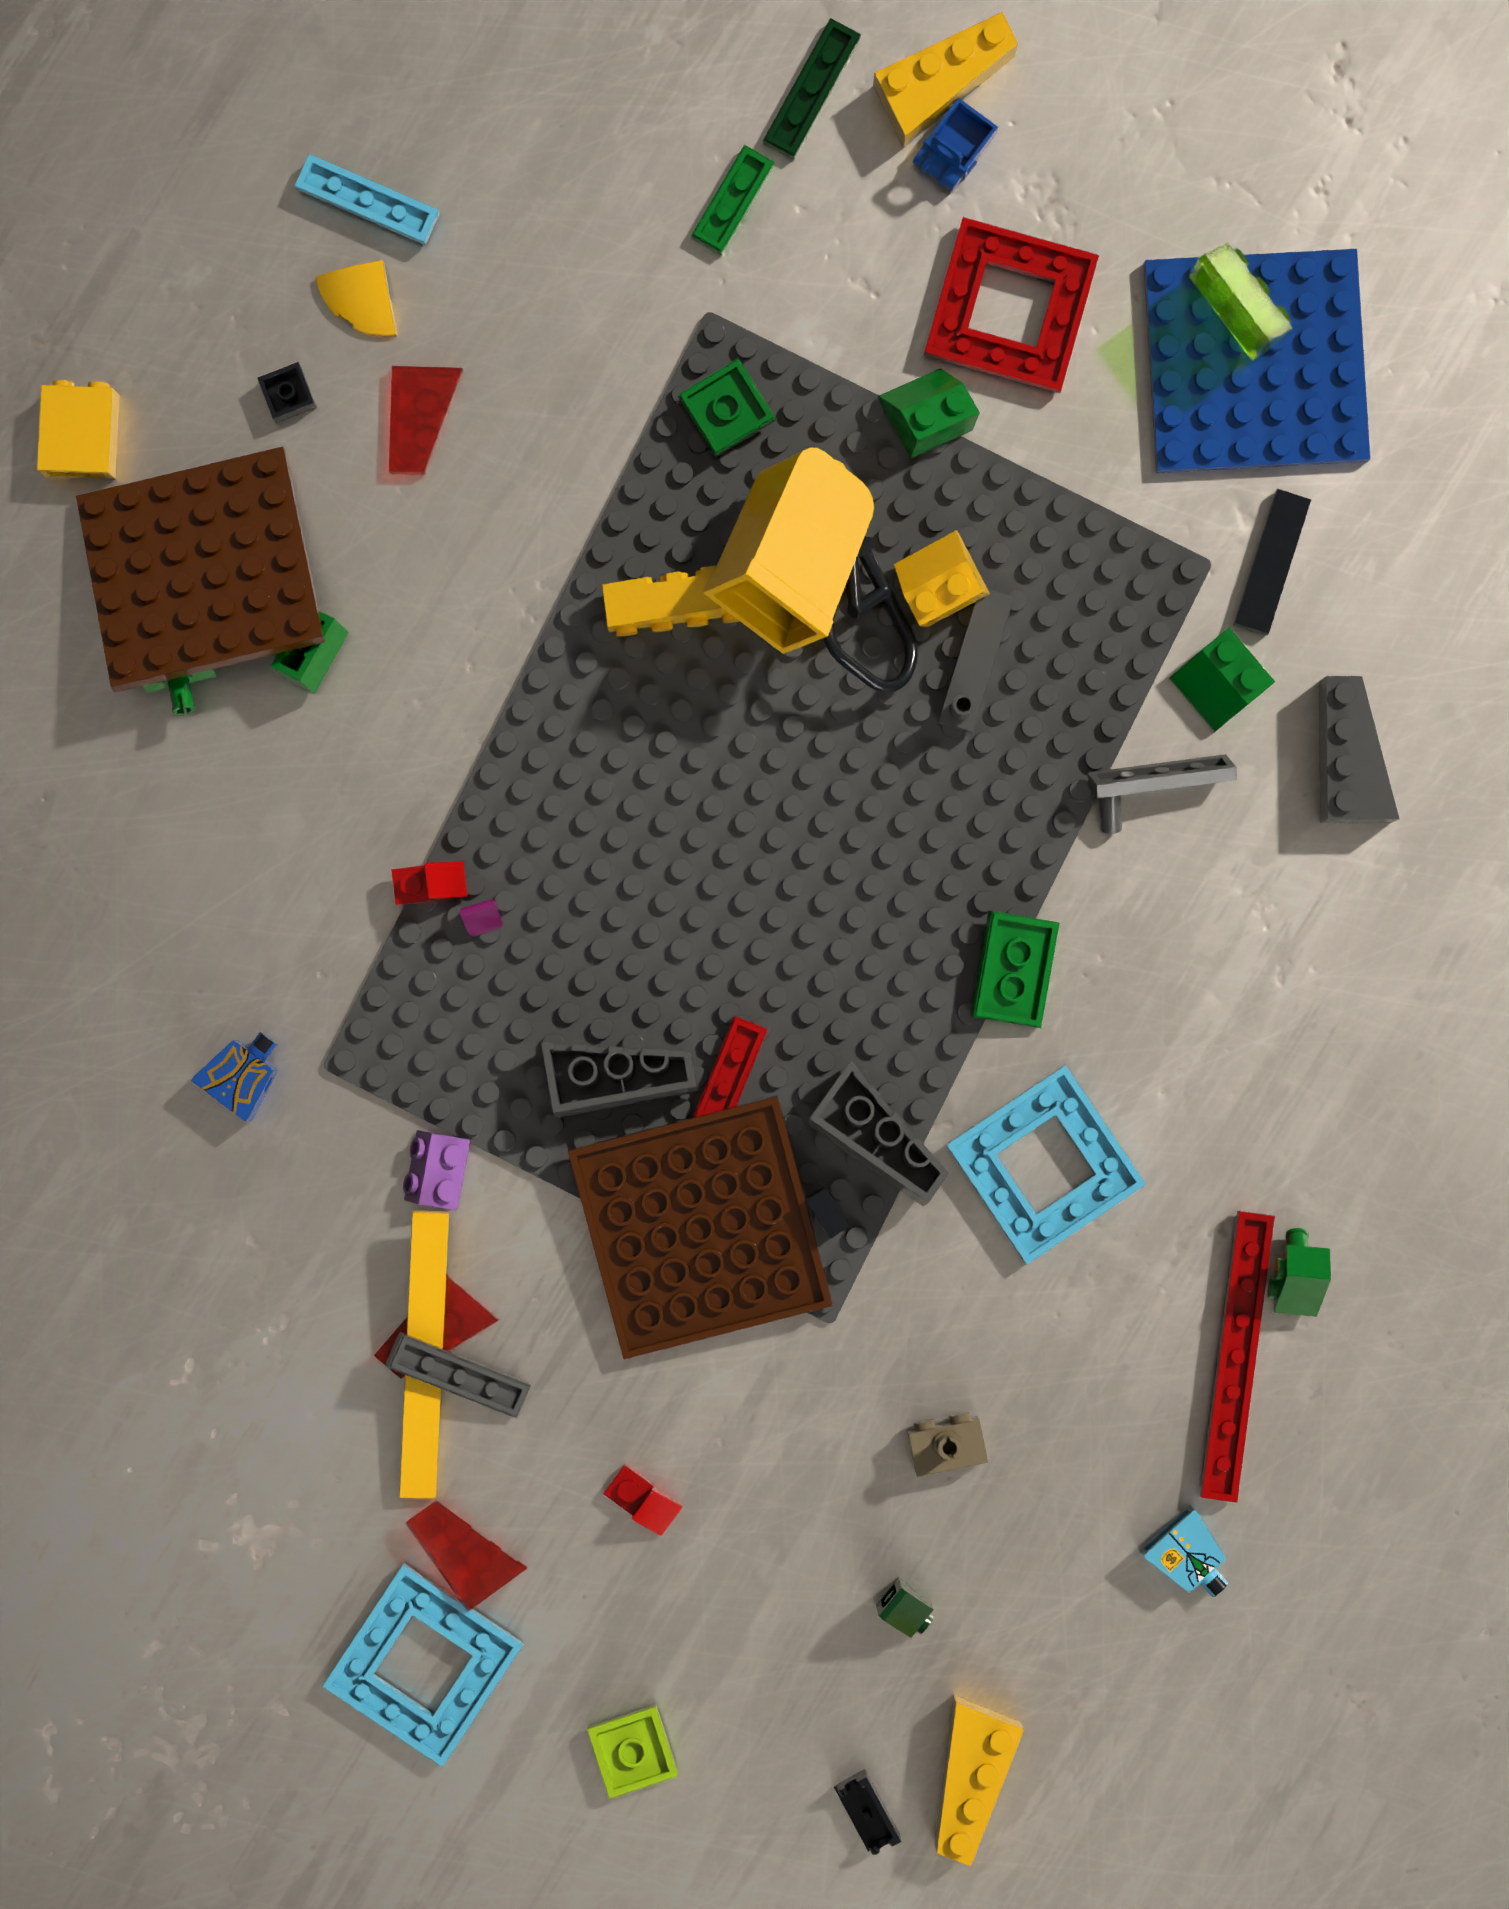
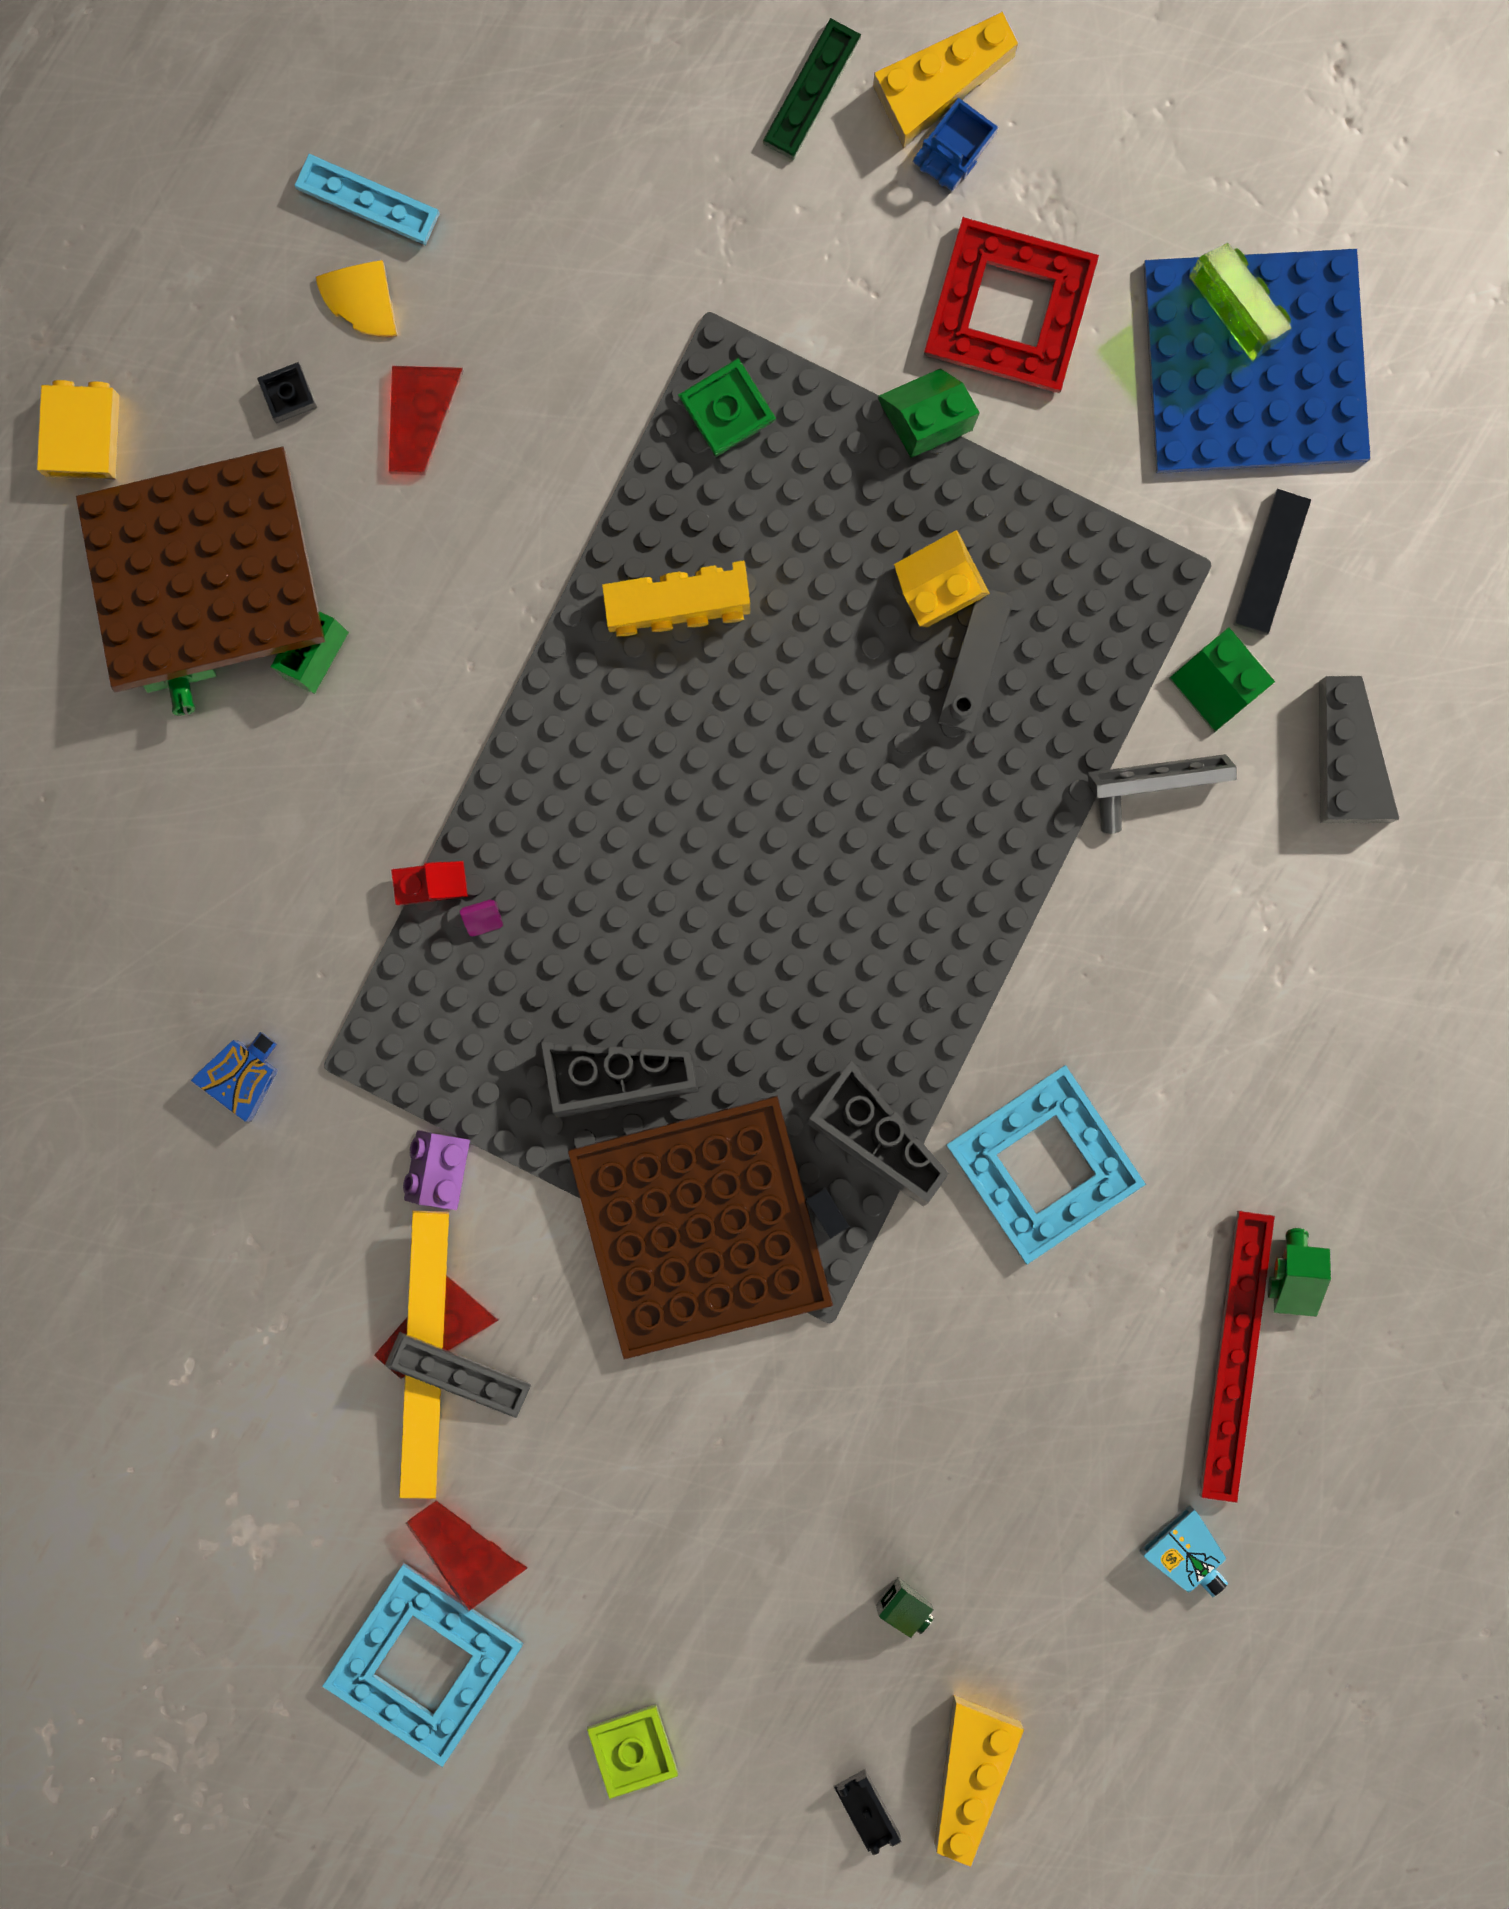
(642, 1500): red slope -> none
(732, 1066): red tile -> none
(733, 200): green tile -> none
(798, 552): yellow piece -> none
(947, 1444): dark tan brick -> none
(1014, 969): green tile -> none

